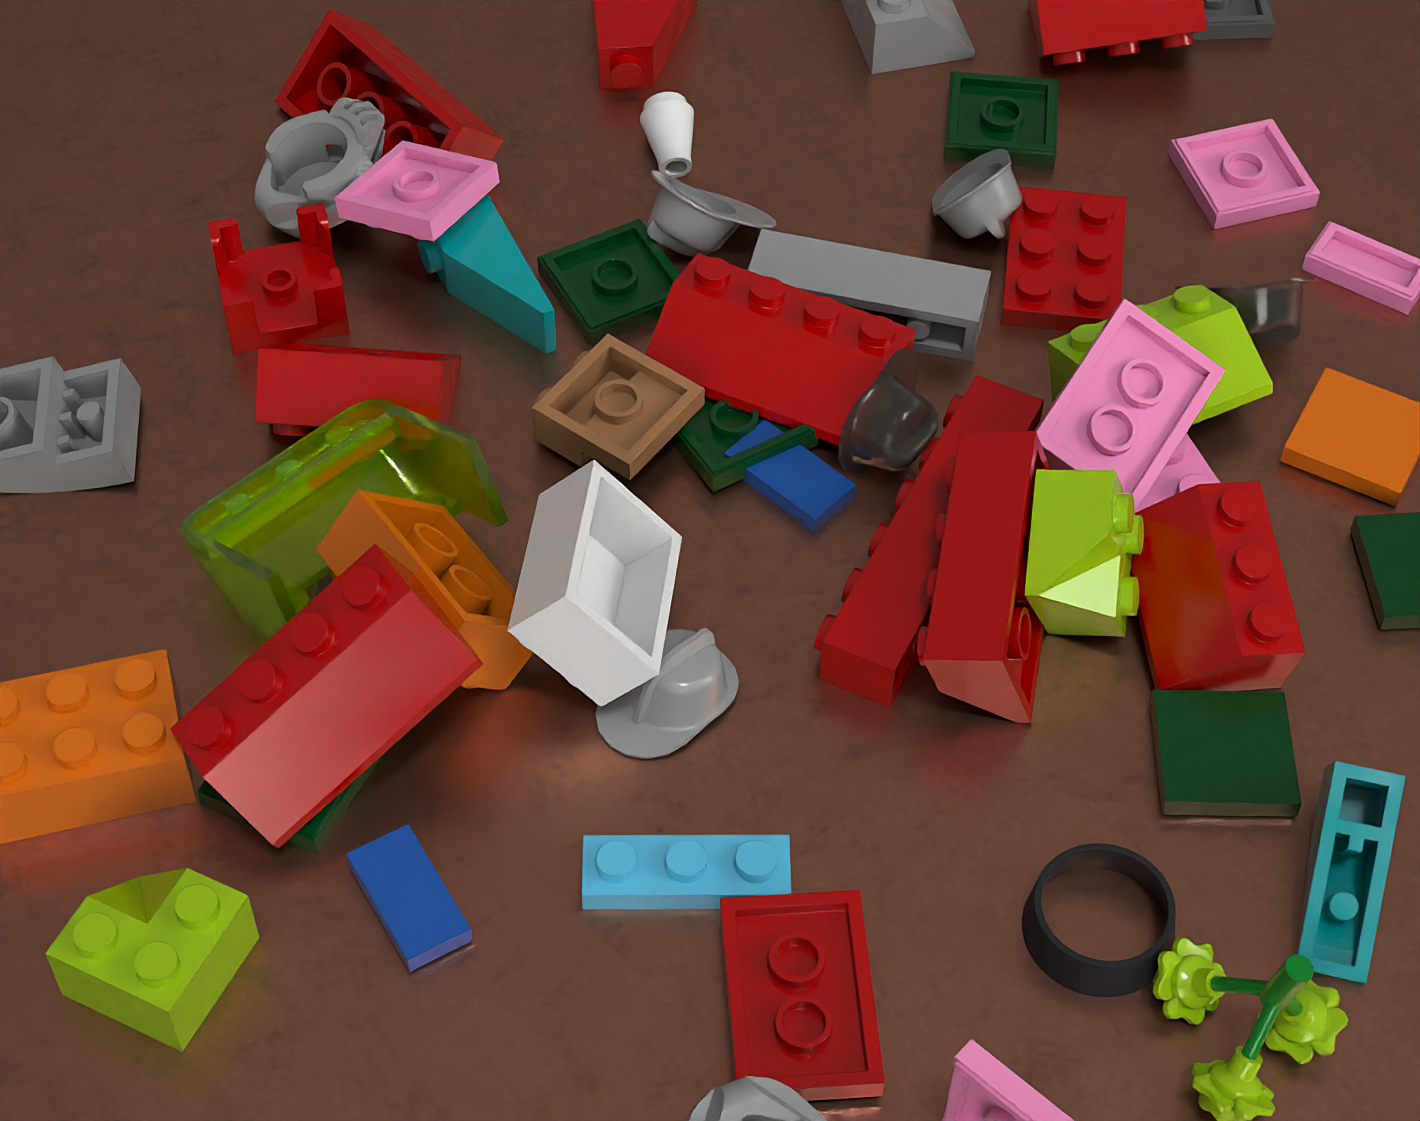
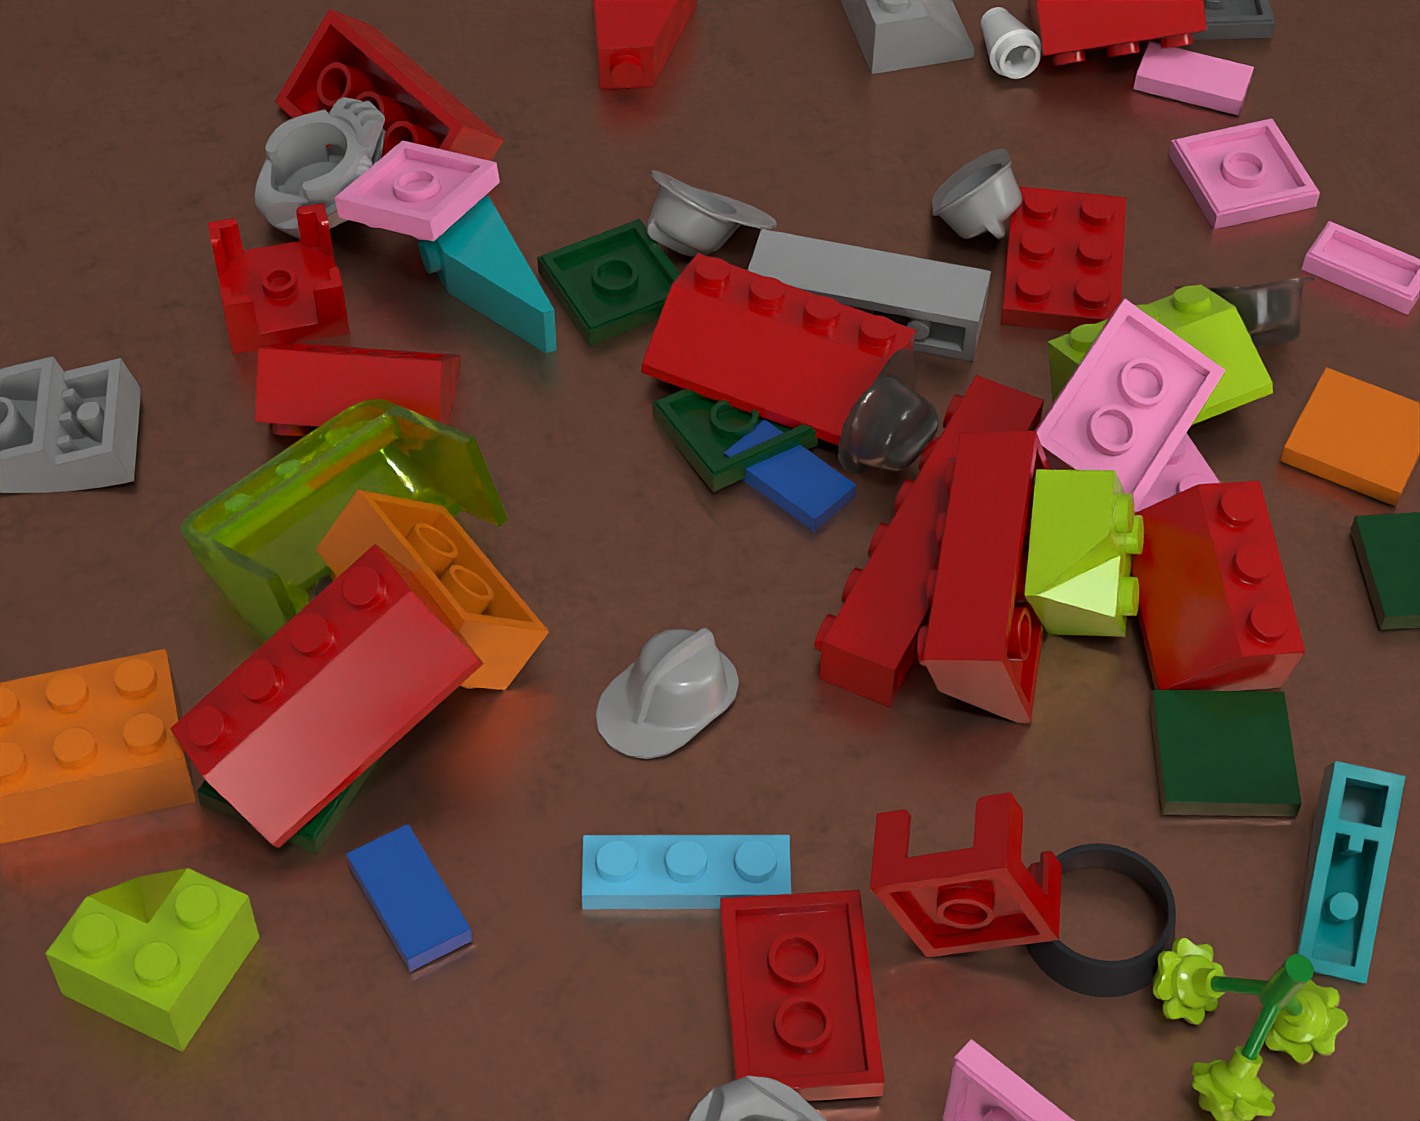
(596, 584): white piece -> none
(614, 408): medium nougat plate -> none
(669, 130): white cone -> none
(970, 894): none -> red panel
(1001, 113): dark green tile -> none
(1010, 44): none -> white cone
(1194, 78): none -> bright pink tile

